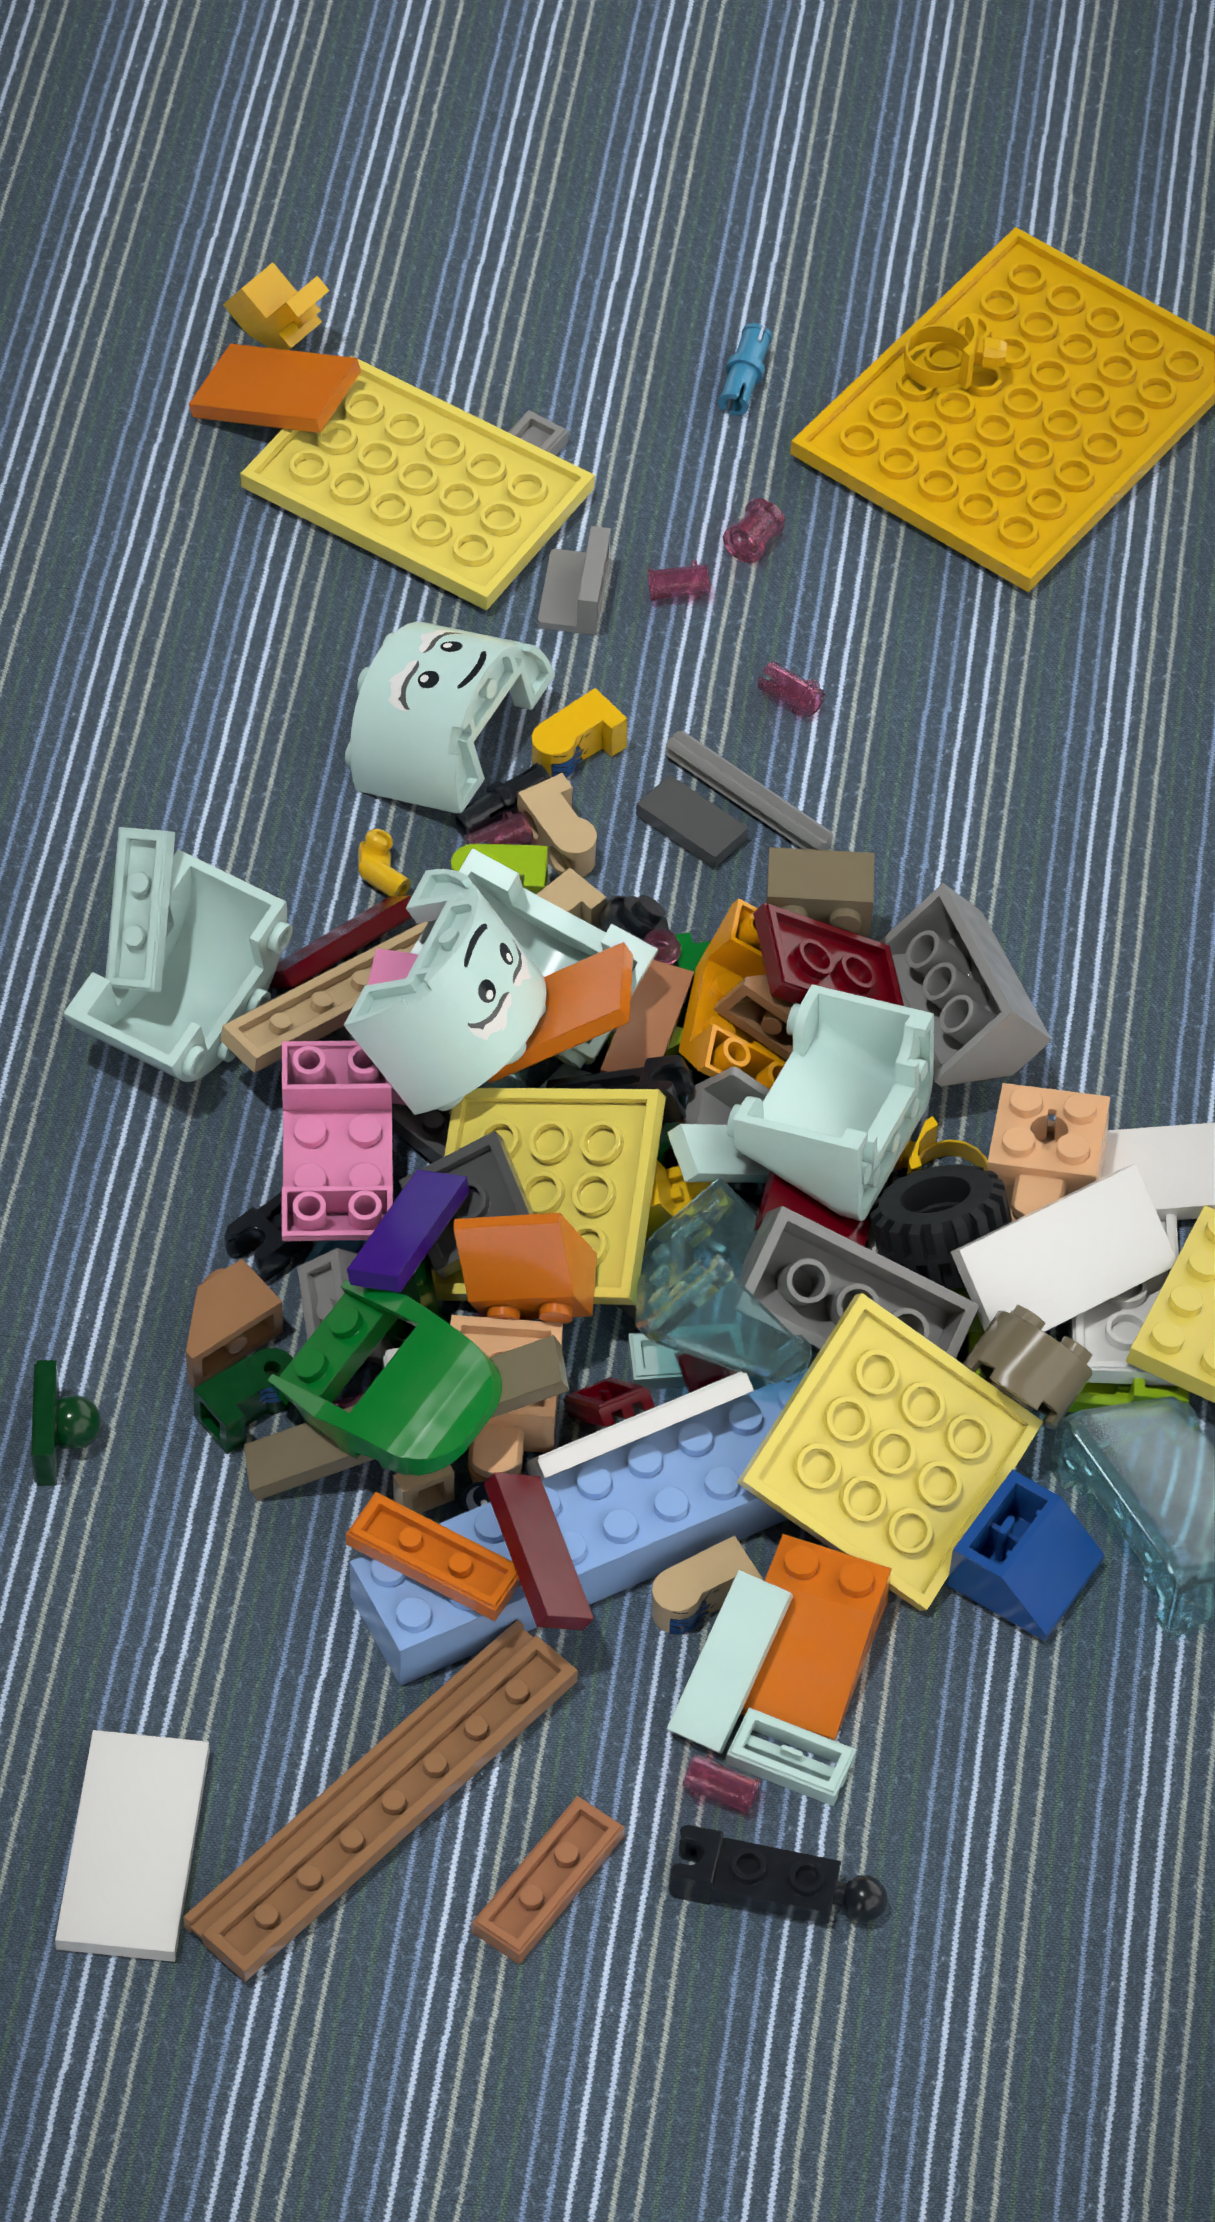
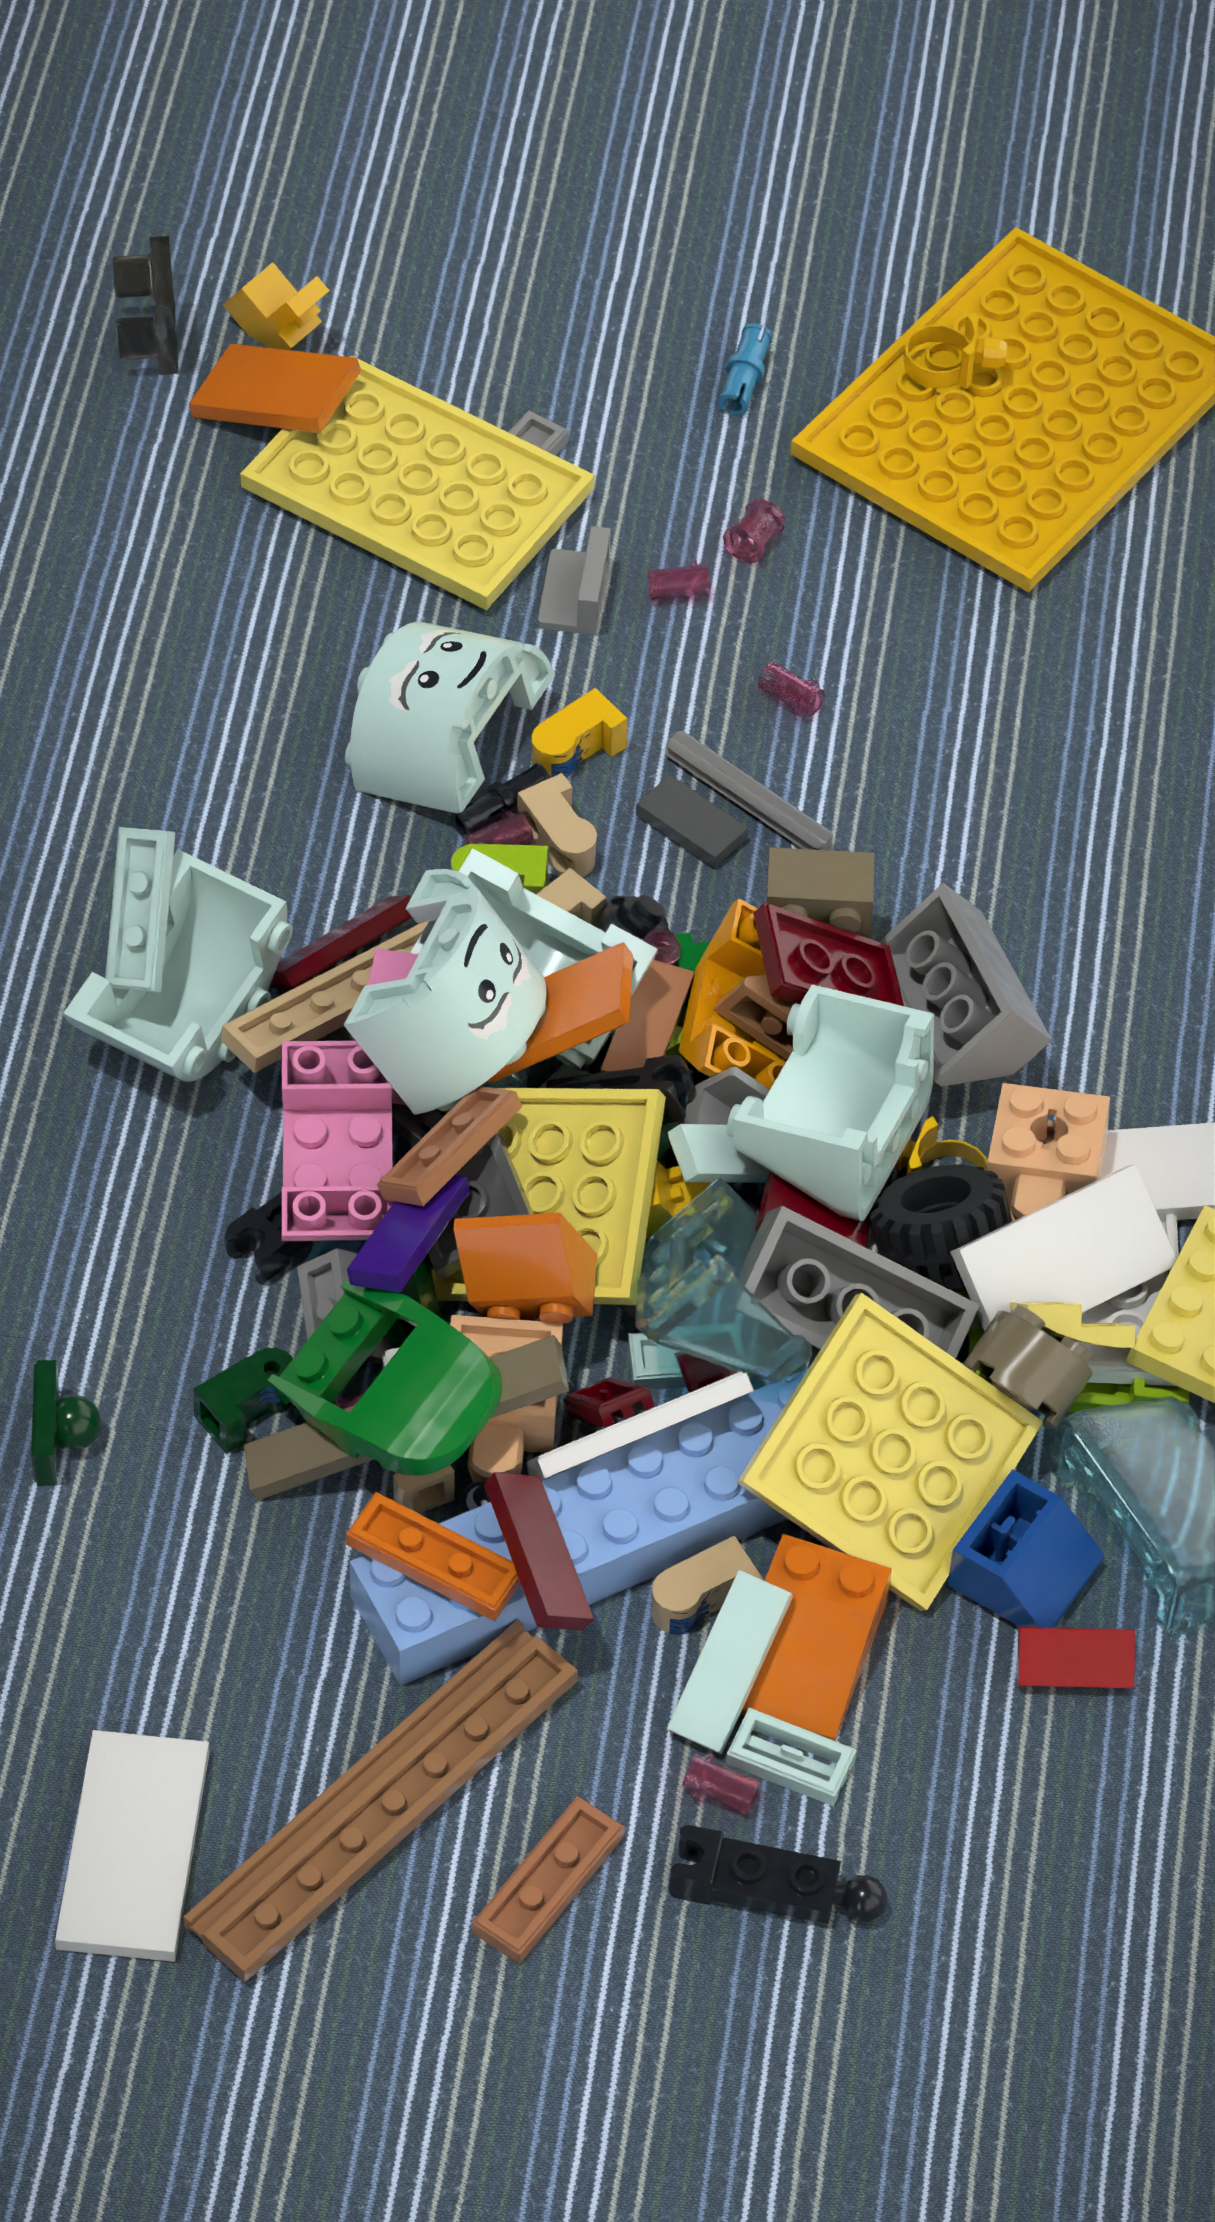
(155, 334): none -> clear smoke panel
(230, 1320): medium nougat slope -> none
(375, 864): yellow arm -> none
(449, 1145): none -> nougat tile
(1066, 1320): none -> light yellow slope
(1076, 1657): none -> red tile

